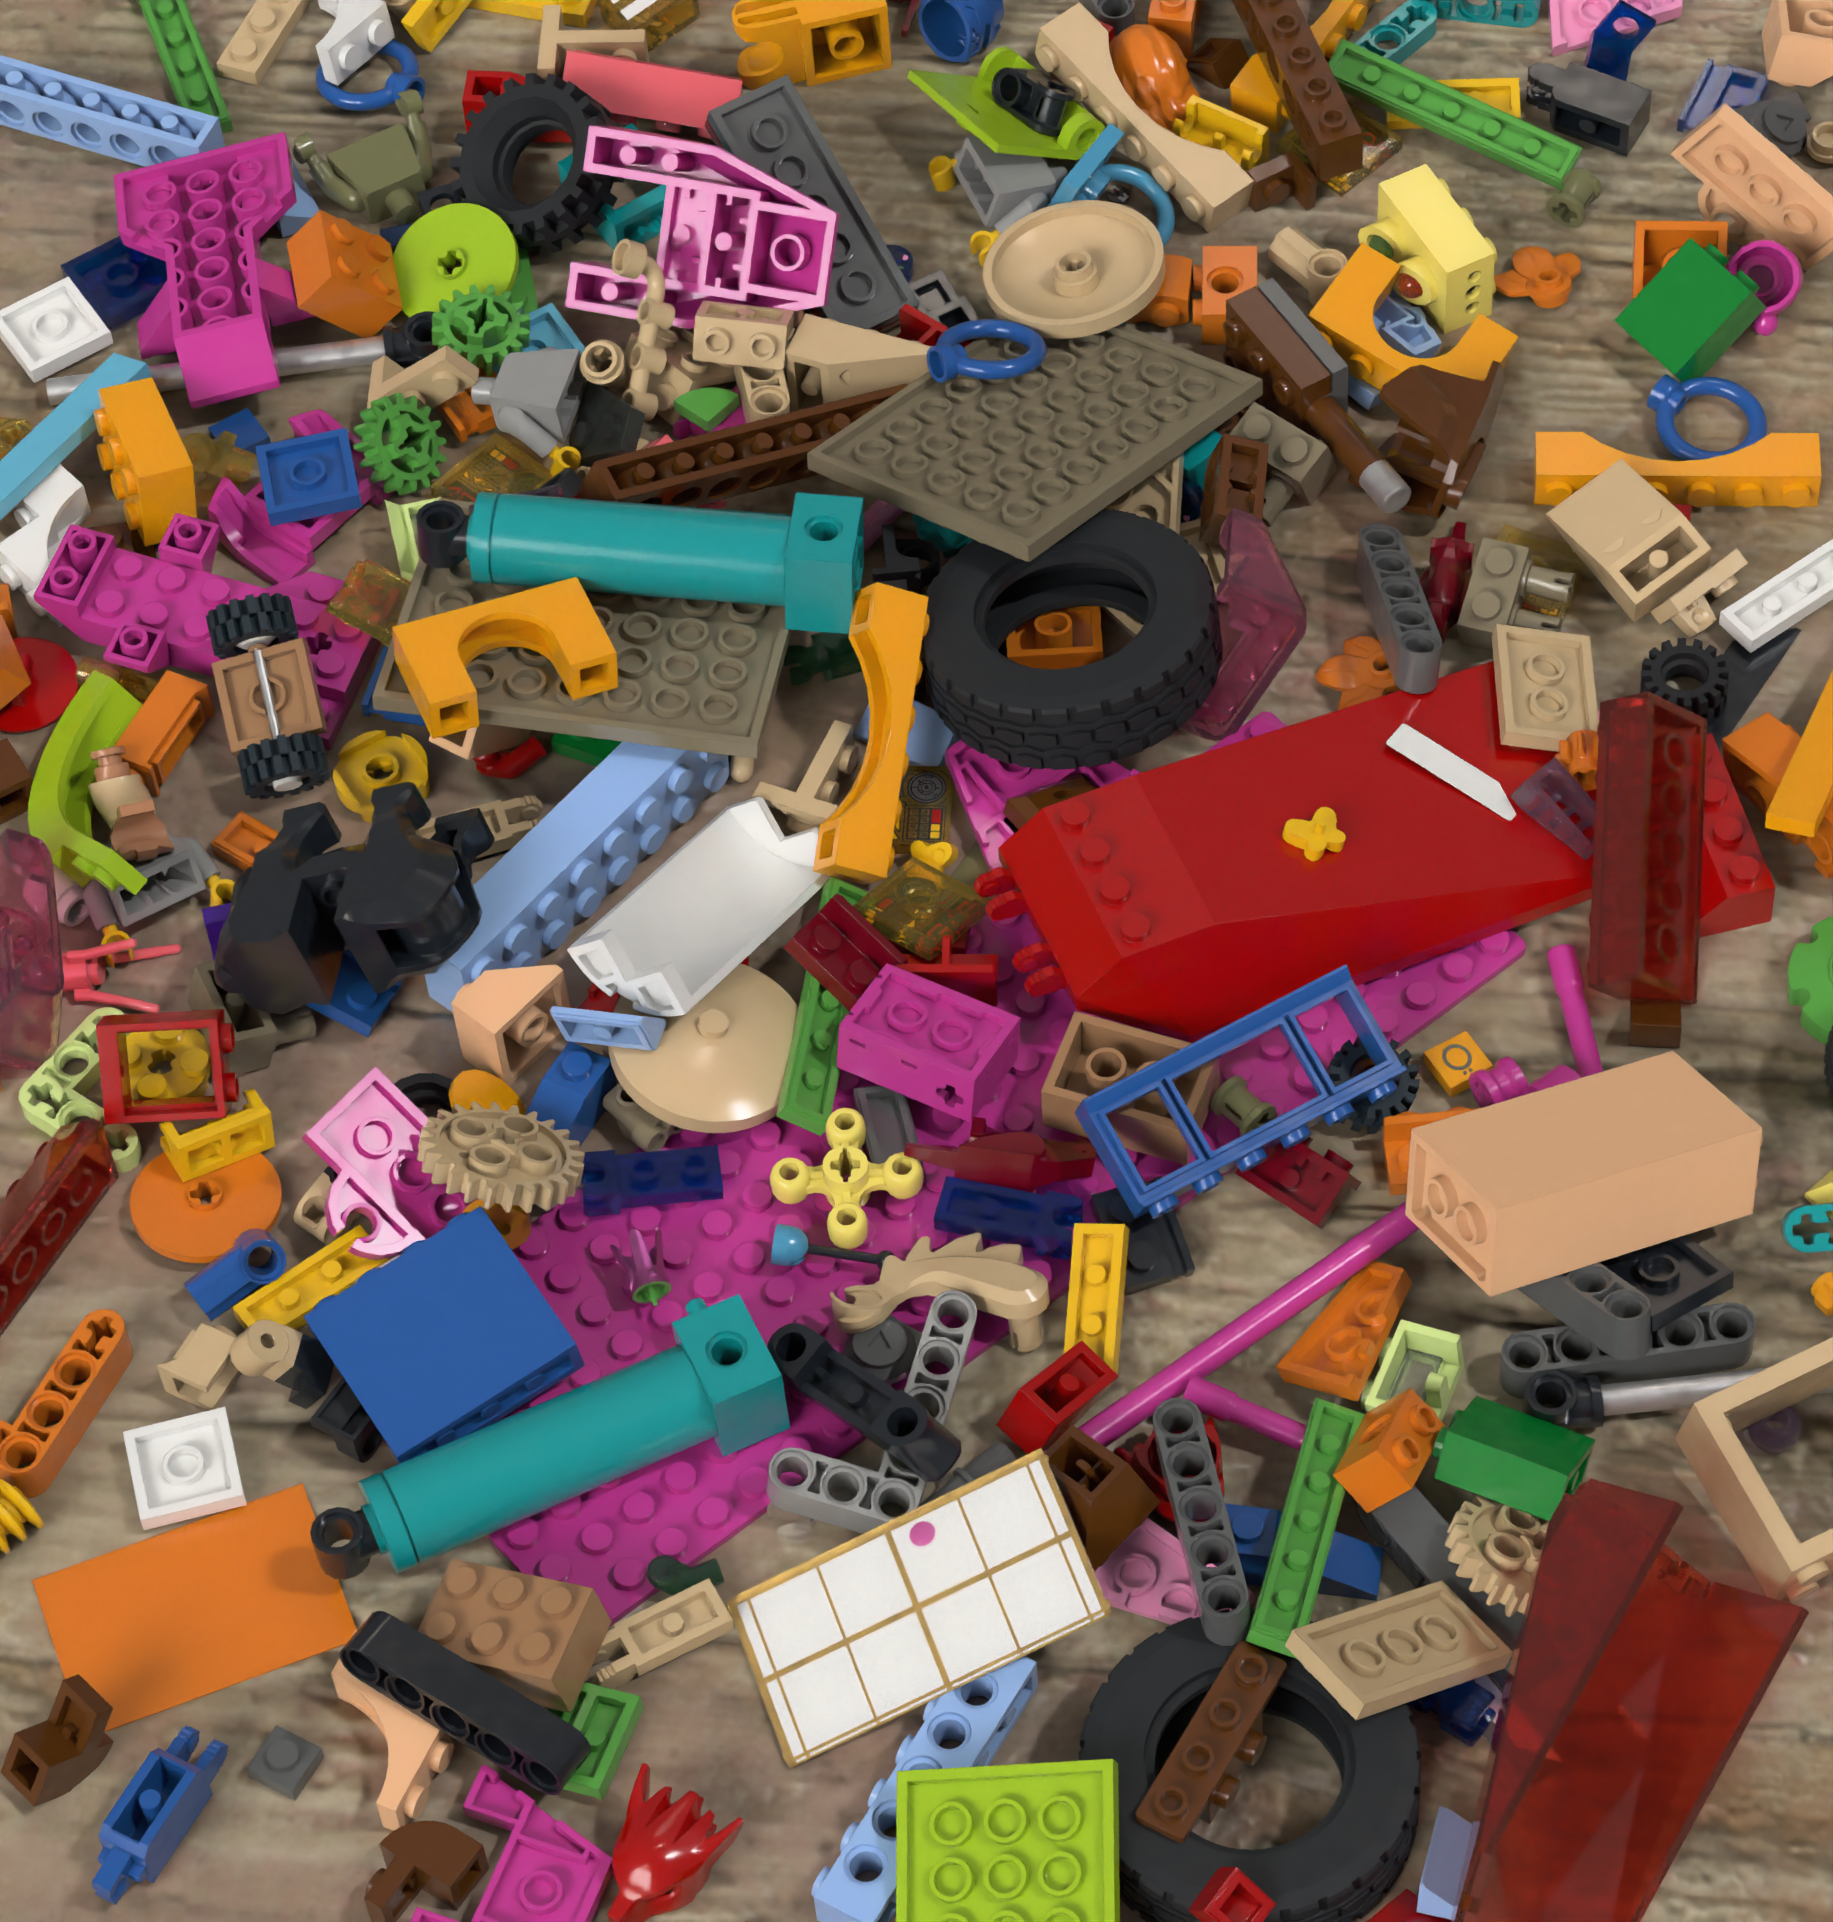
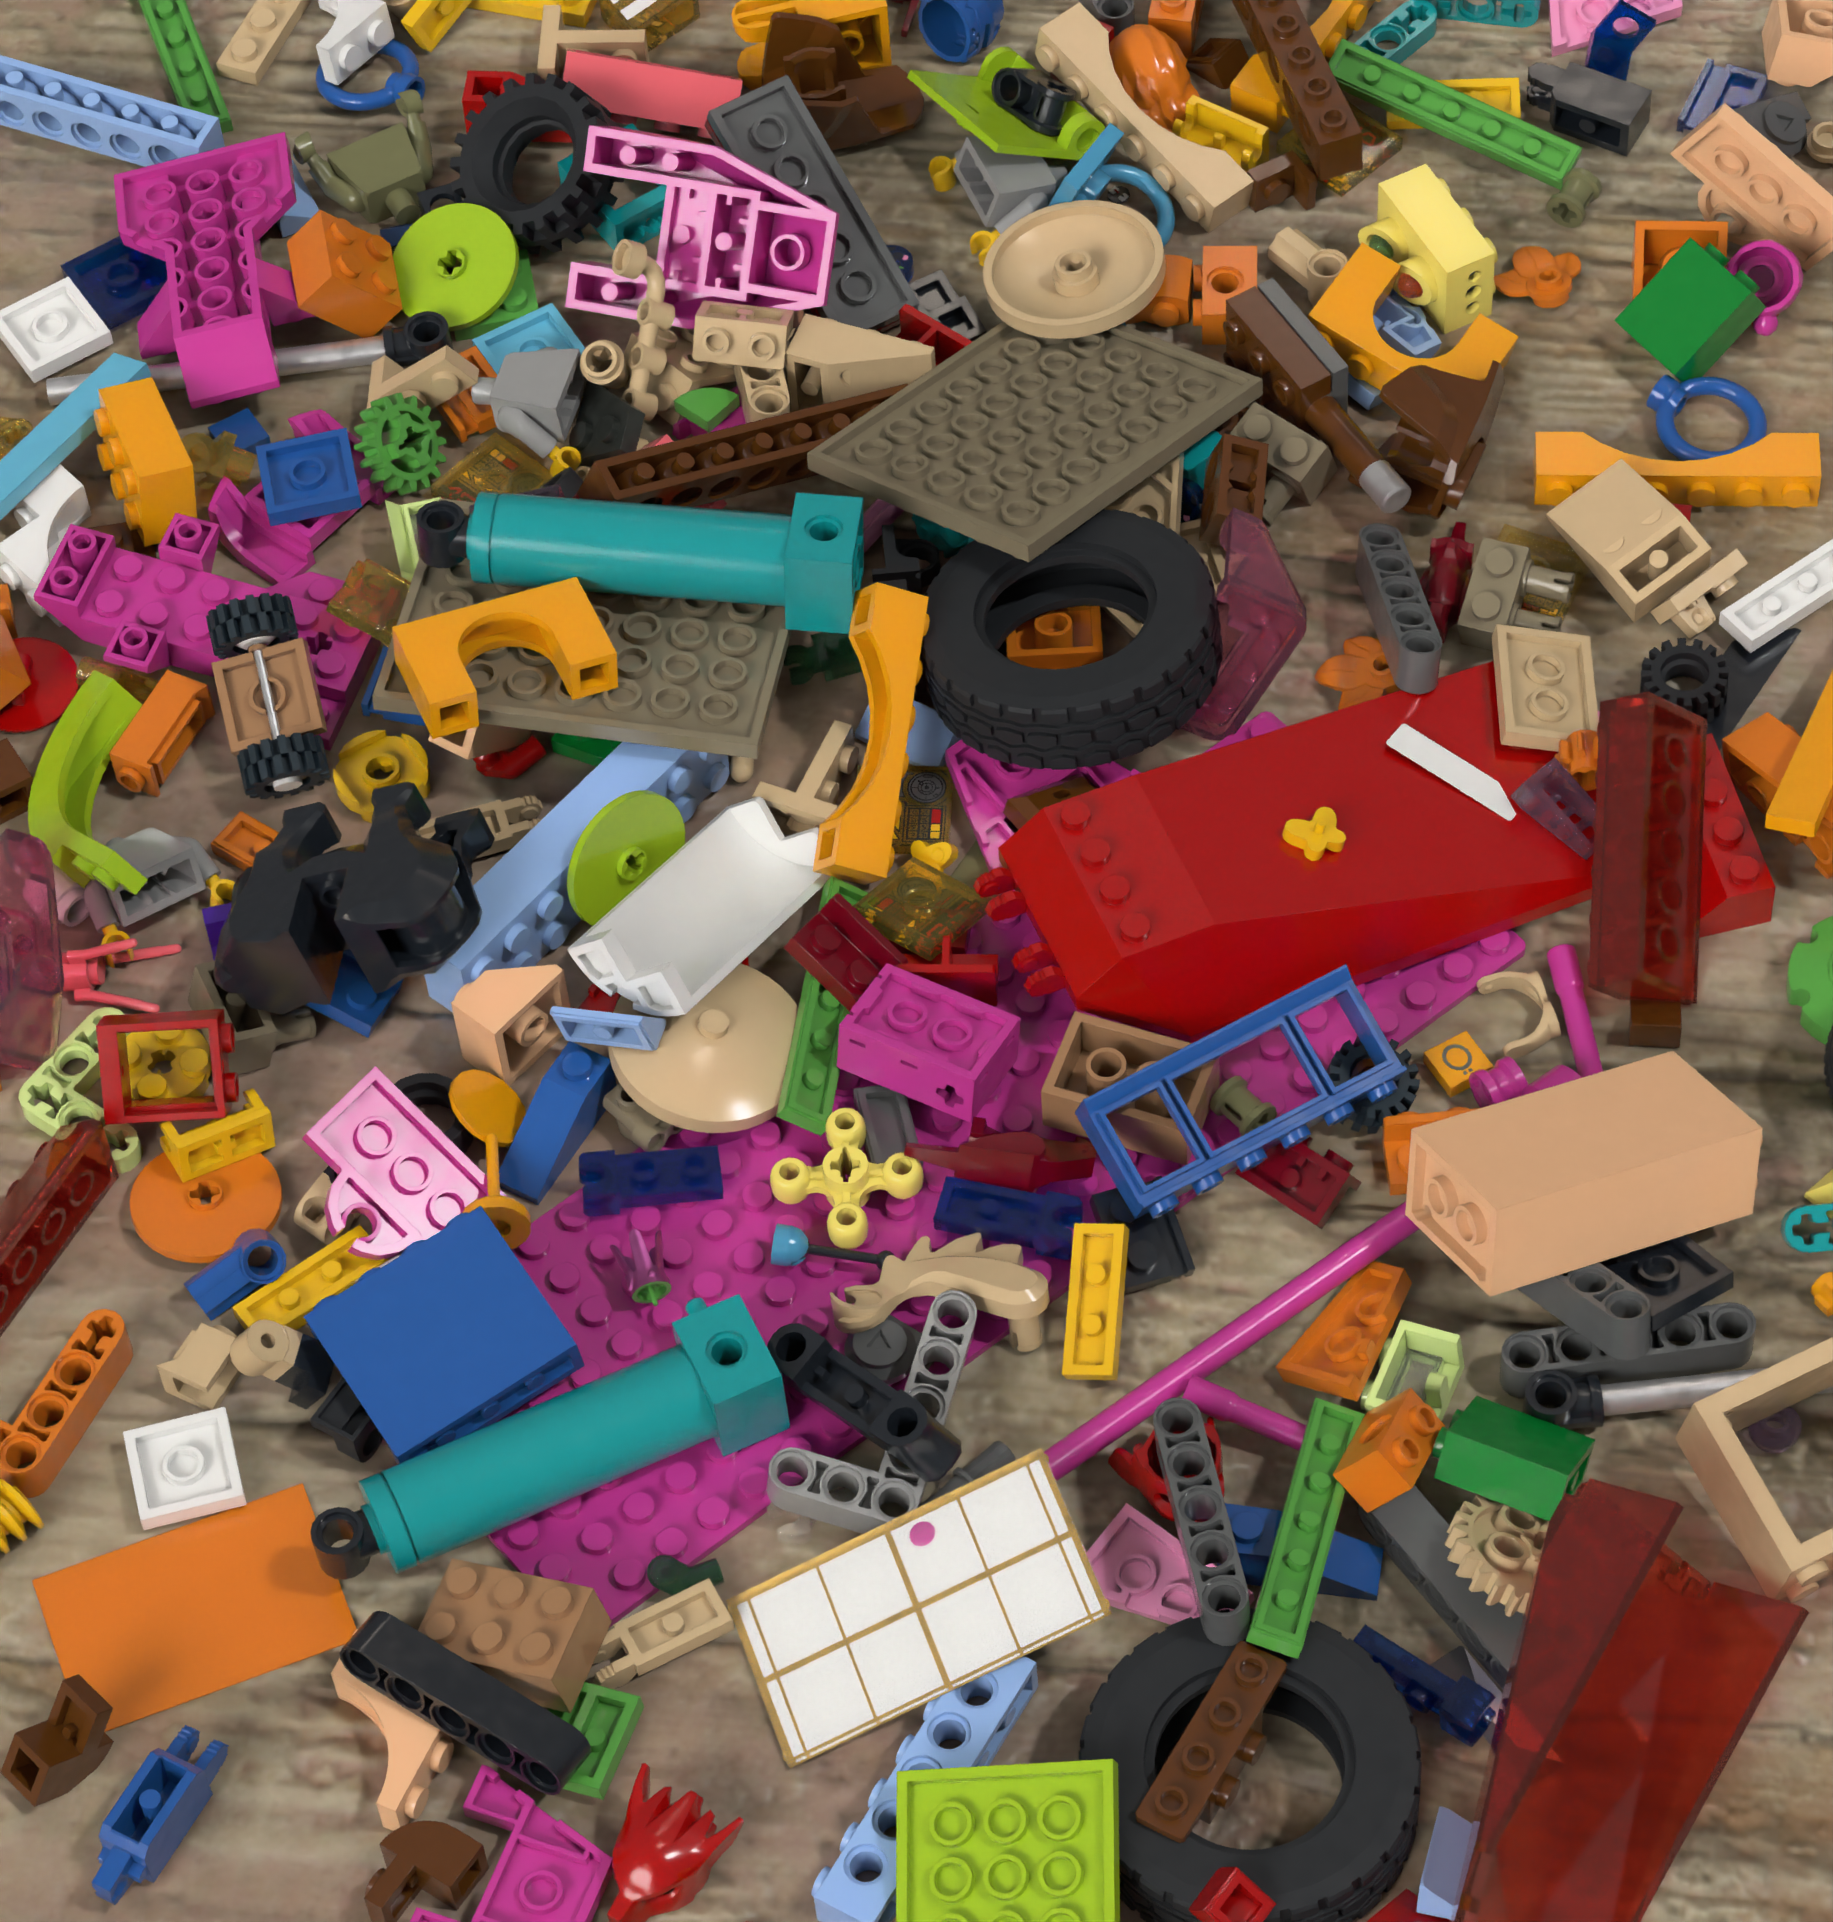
(127, 808): nougat piece -> none
(285, 1762): dark grey plate -> none
(481, 326): bright green gear -> none
(500, 1157): tan gear -> none
(631, 828): none -> lime piece
(841, 96): none -> reddish brown piece
(950, 358): blue piece -> none
(1056, 1398): red slope -> none
(1100, 1493): reddish brown slope -> none
(1398, 1649): tan plate -> none
(1532, 986): none -> tan cap

